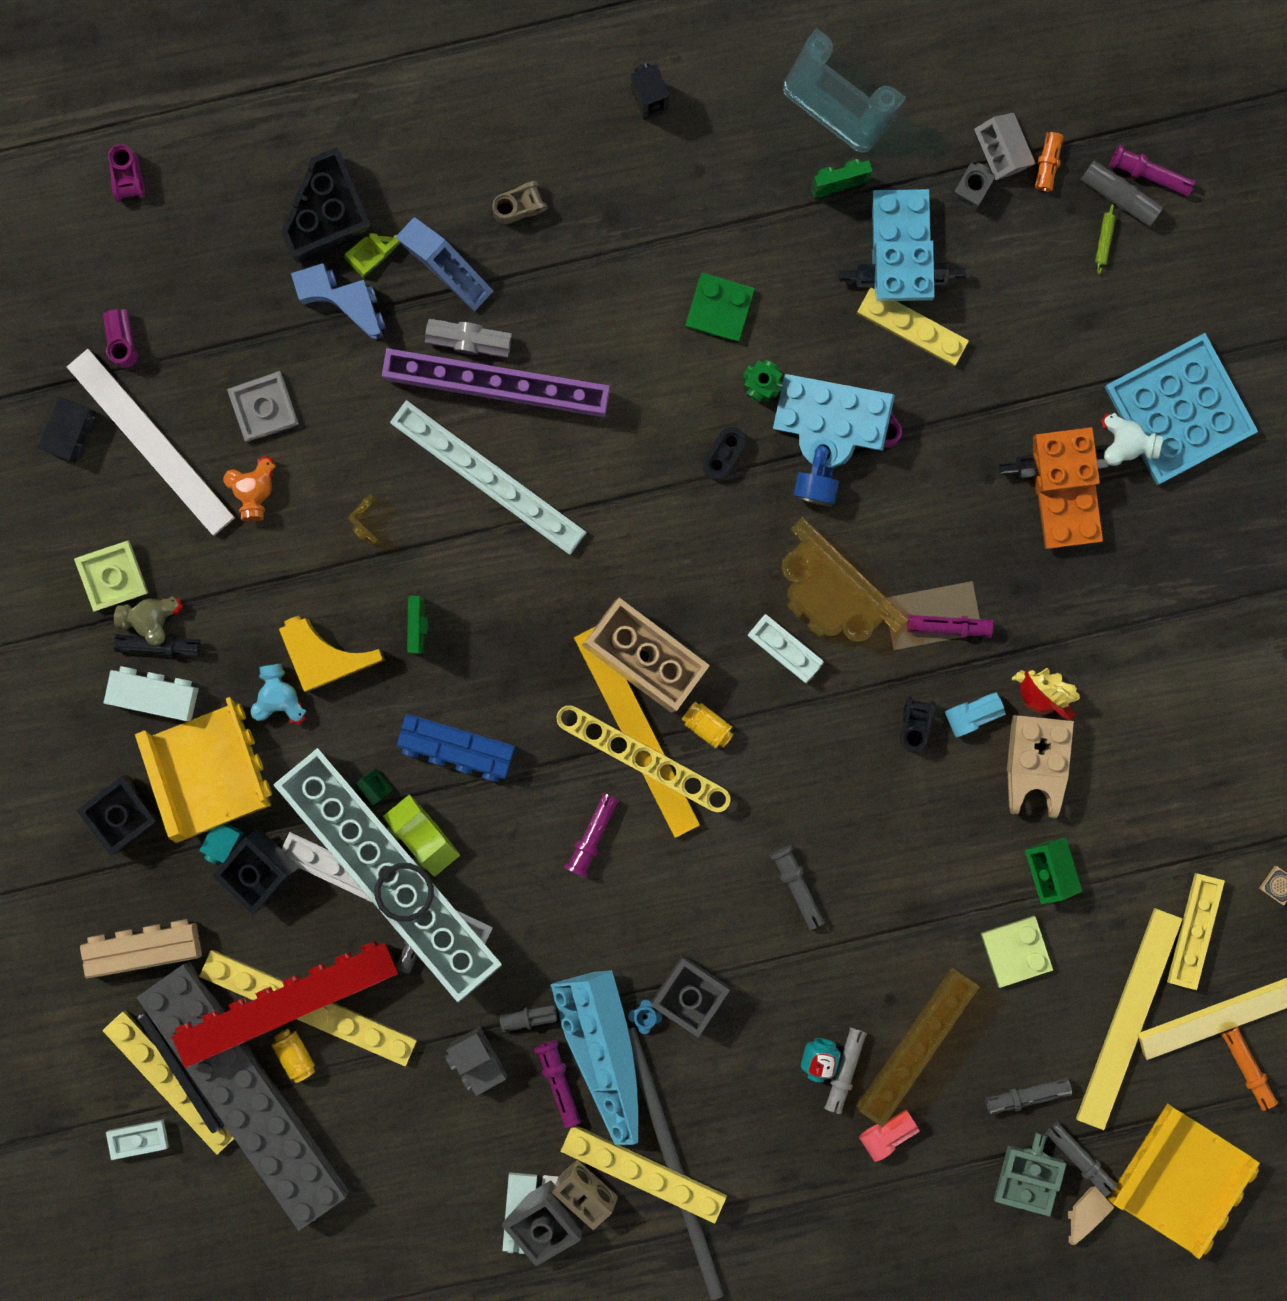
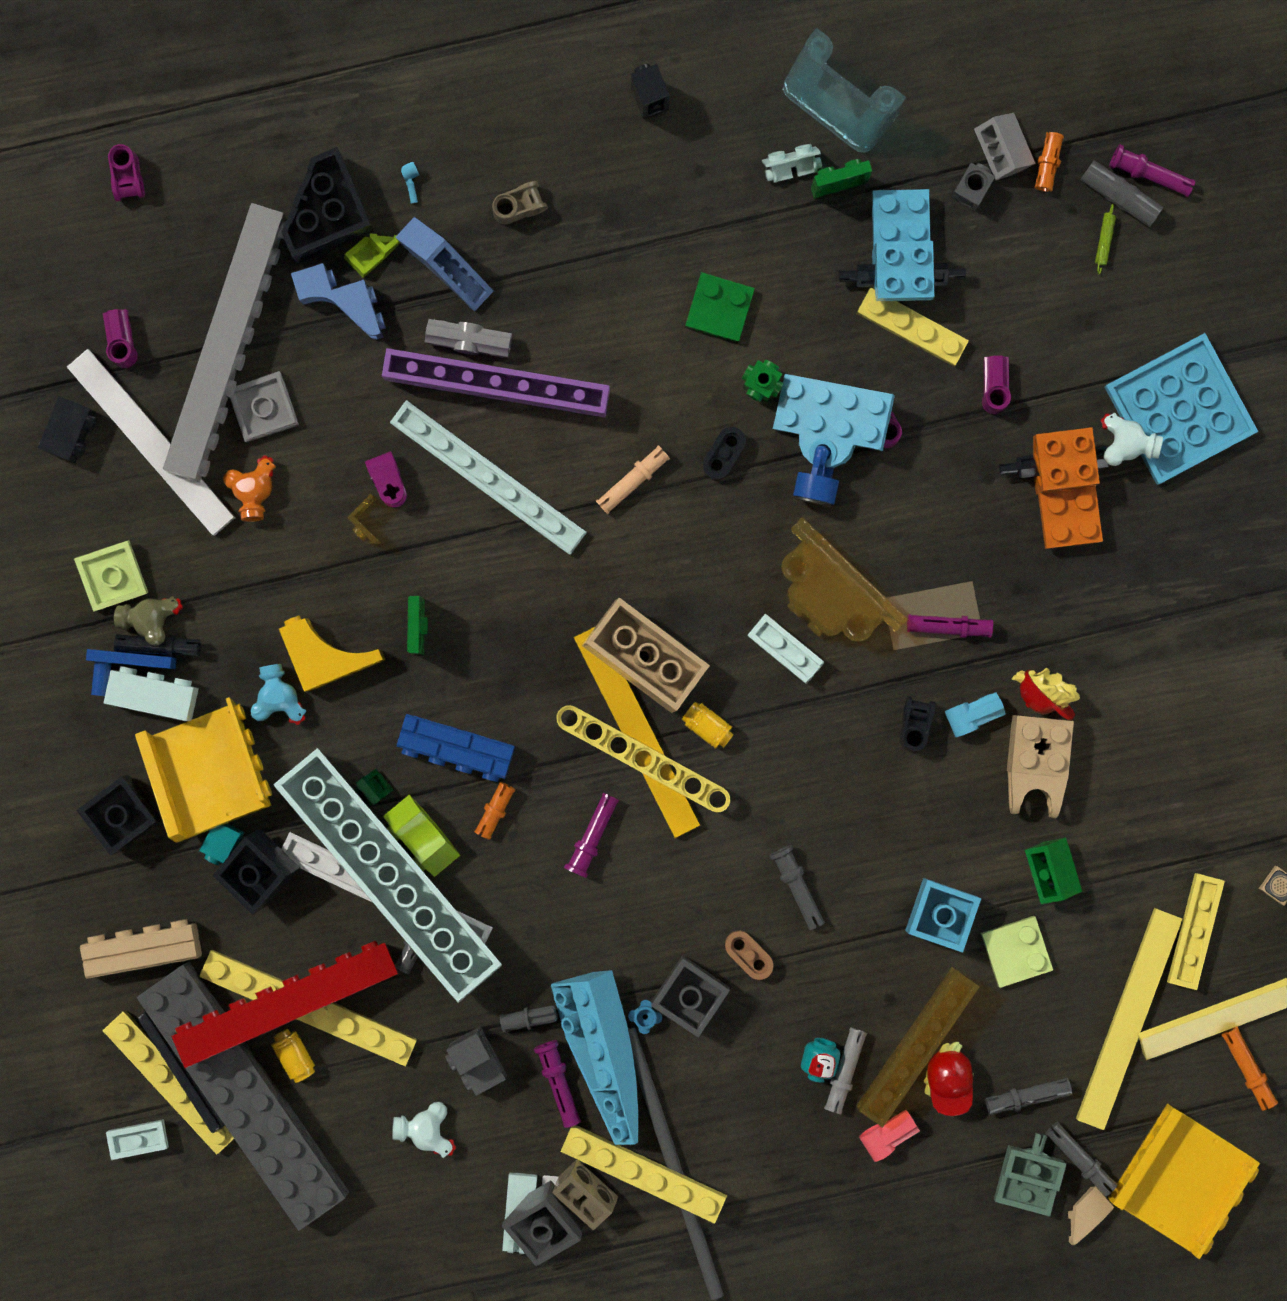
(104, 660): none -> blue piece
(225, 344): none -> light grey brick
(378, 892): black piece -> none
(386, 475): none -> magenta piece
(409, 172): none -> medium azure hand
(425, 1130): none -> light aqua animal
(494, 810): none -> orange pin
(642, 471): none -> light nougat pin
(748, 955): none -> medium nougat plate
(781, 163): none -> light aqua hinge
(943, 915): none -> medium azure brick
(950, 1080): none -> red hair
(996, 381): none -> magenta piece

